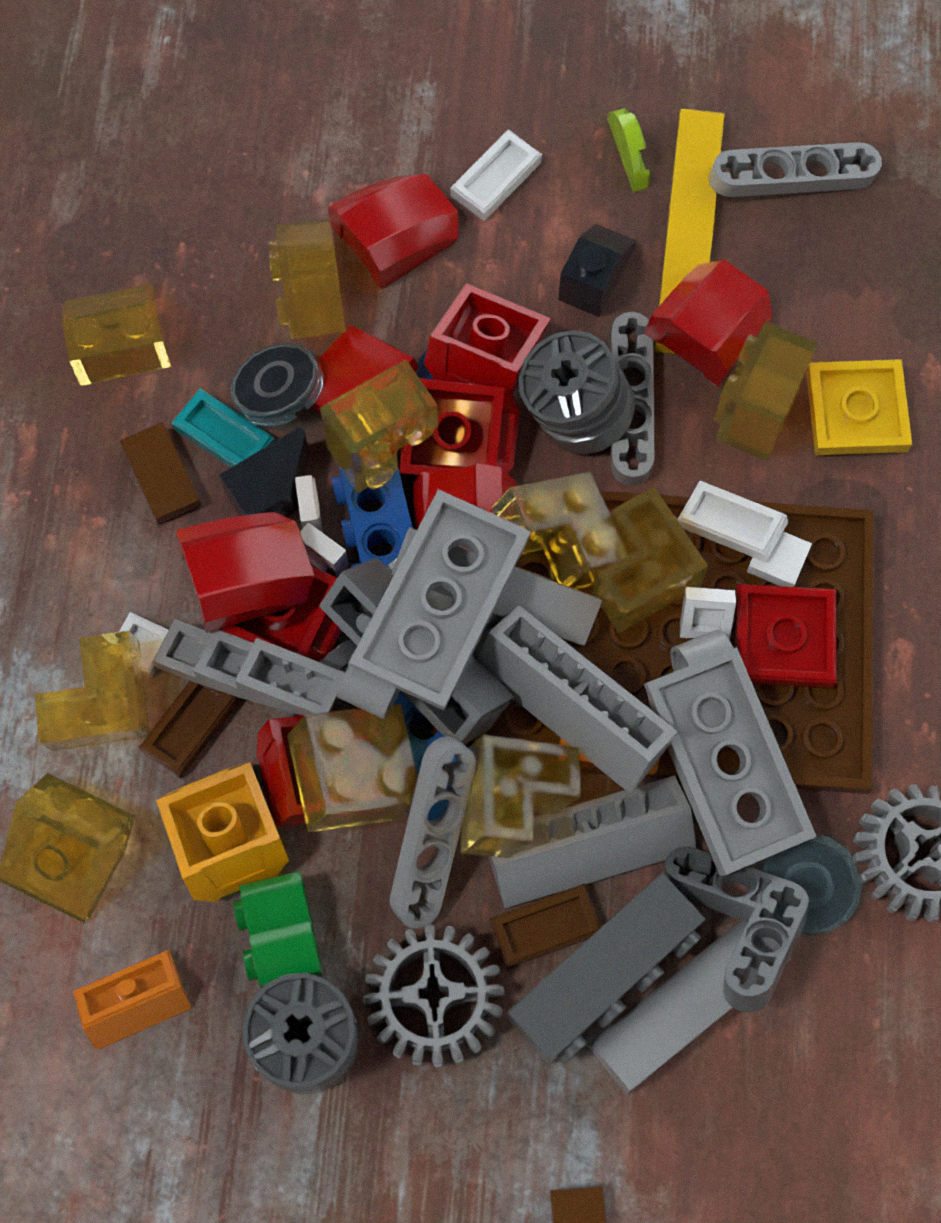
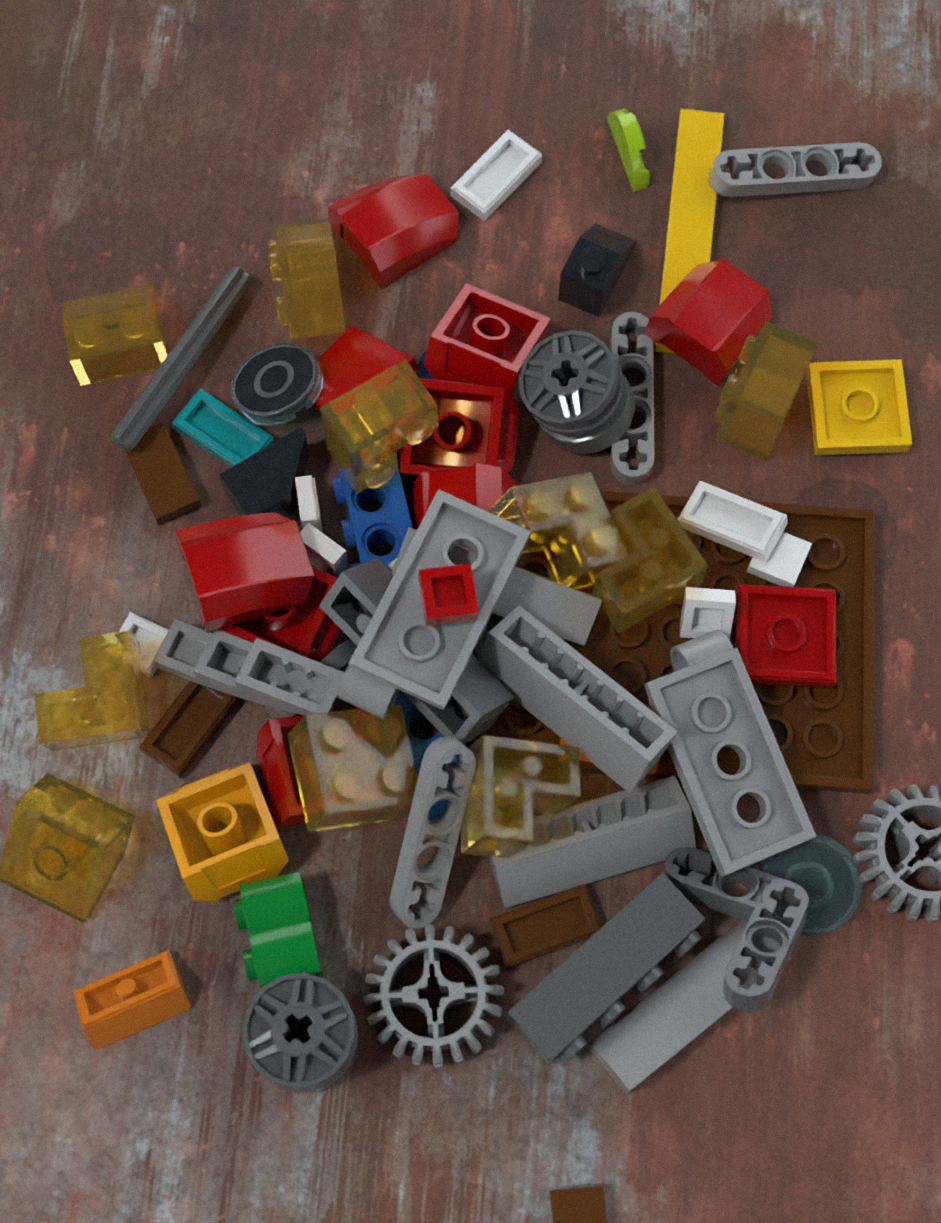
(180, 359): none -> dark grey axle
(448, 594): none -> red plate

